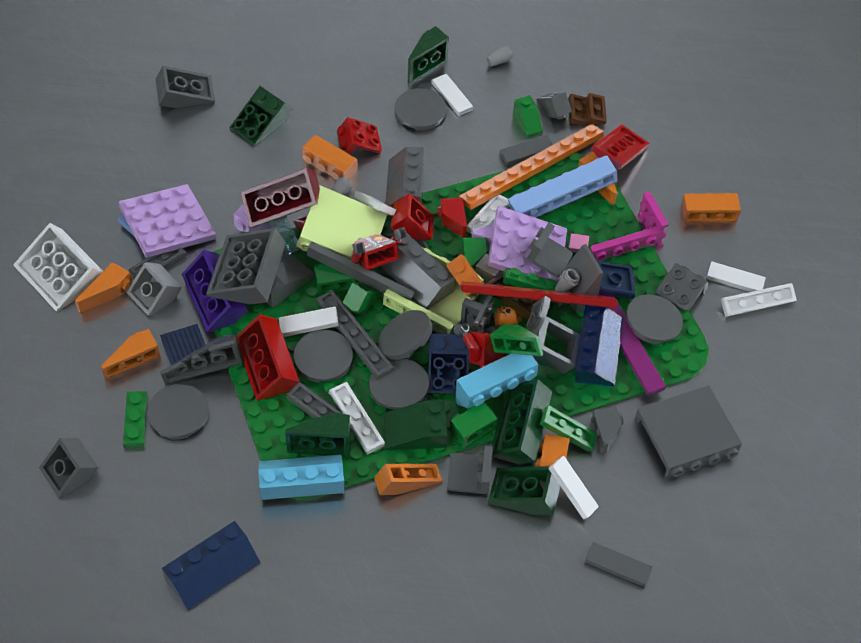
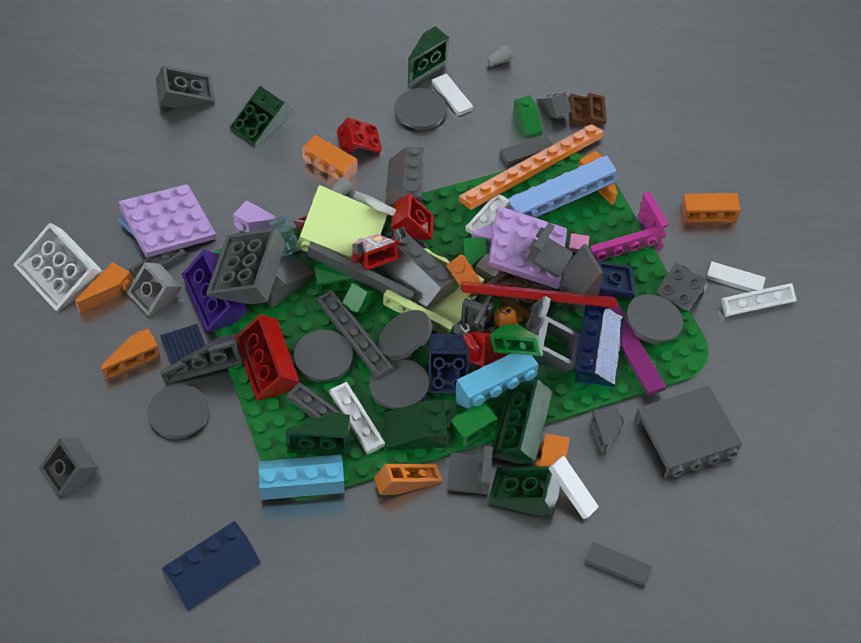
(135, 419): green plate -> none
(281, 197): slope -> none
(308, 321): white tile -> none
(453, 215): red slope -> none
(518, 279): green plate -> none
(568, 280): light grey cone -> none
(568, 427): green plate -> none
(620, 146): red plate -> none

